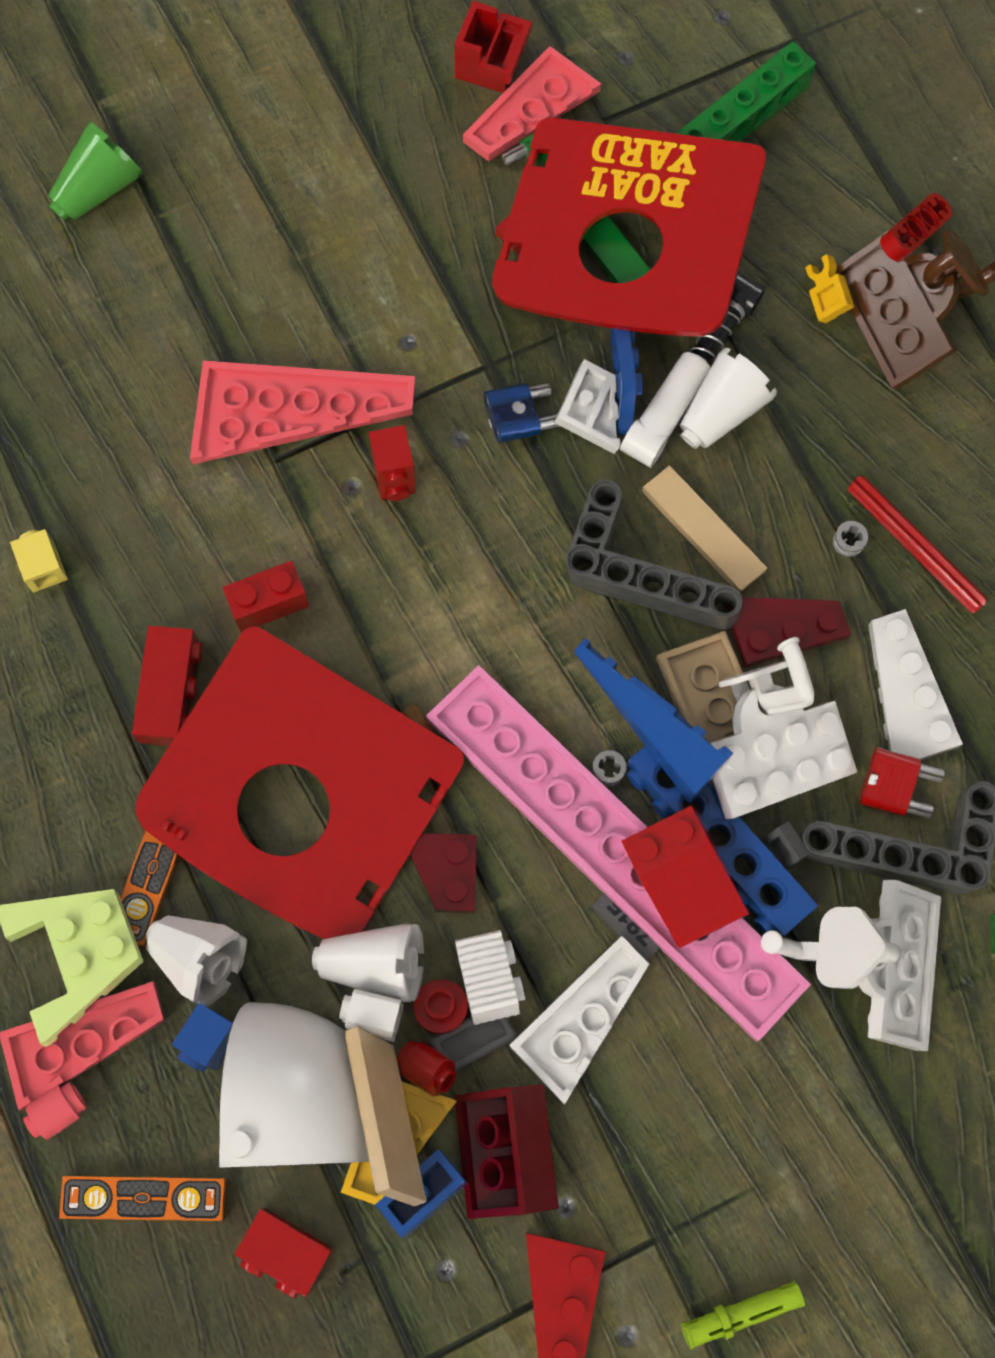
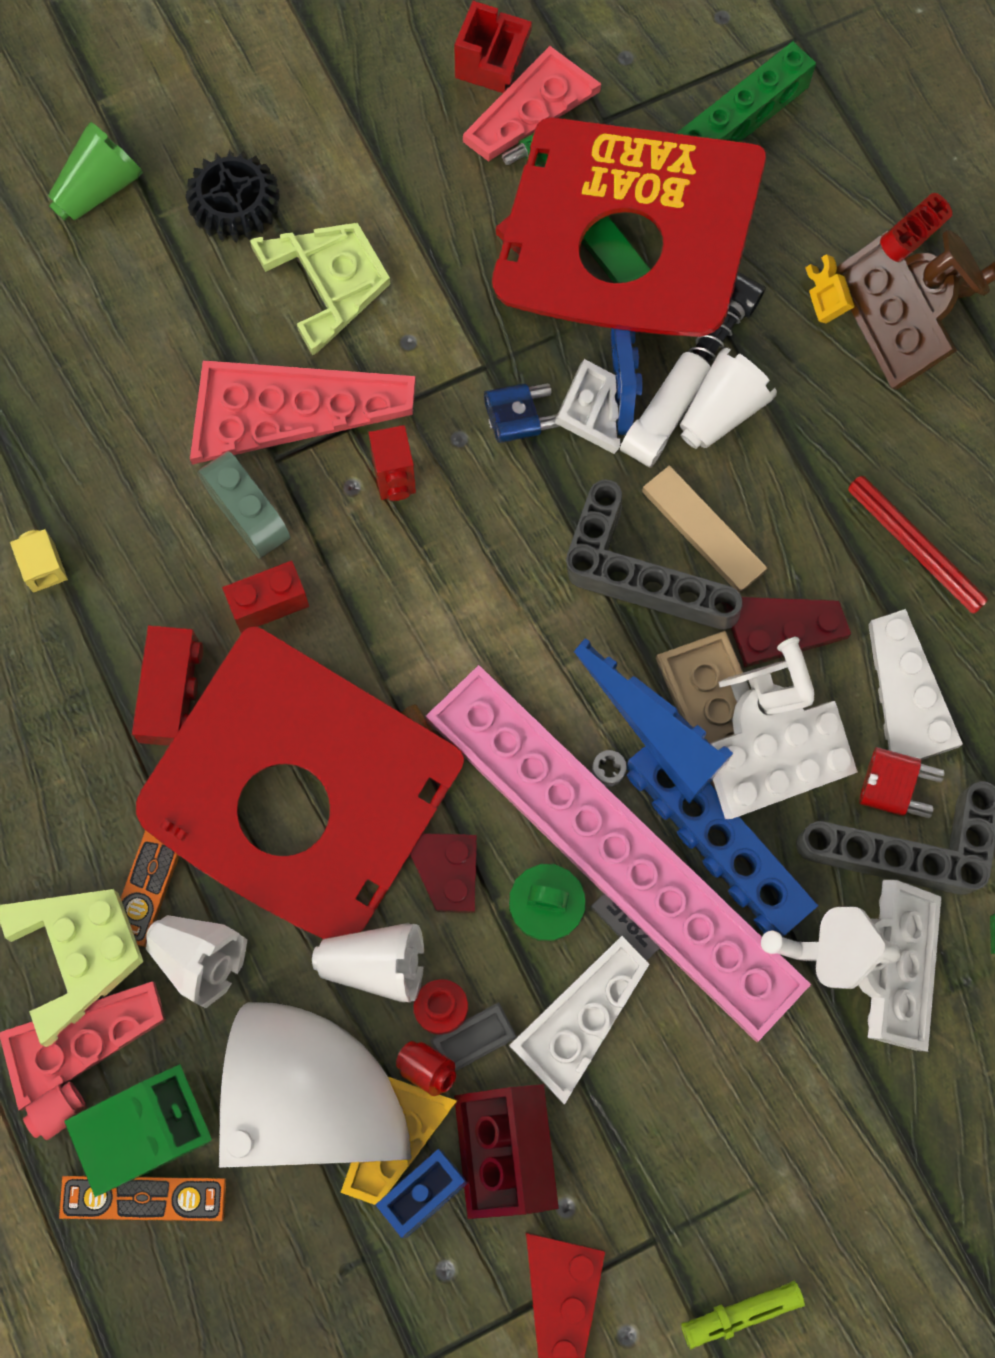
(138, 1130): none -> green slope
(203, 1039): blue brick -> none
(244, 504): none -> sand green brick
(249, 183): none -> black gear
(283, 1253): red brick -> none
(341, 269): none -> yellowish green wing
(373, 1013): white brick -> none
(384, 1118): tan tile -> none
(488, 977): white brick -> none
(547, 902): none -> green tile
(685, 876): red slope -> none
(786, 845): dark grey plate -> none
(840, 544): light grey bush -> none

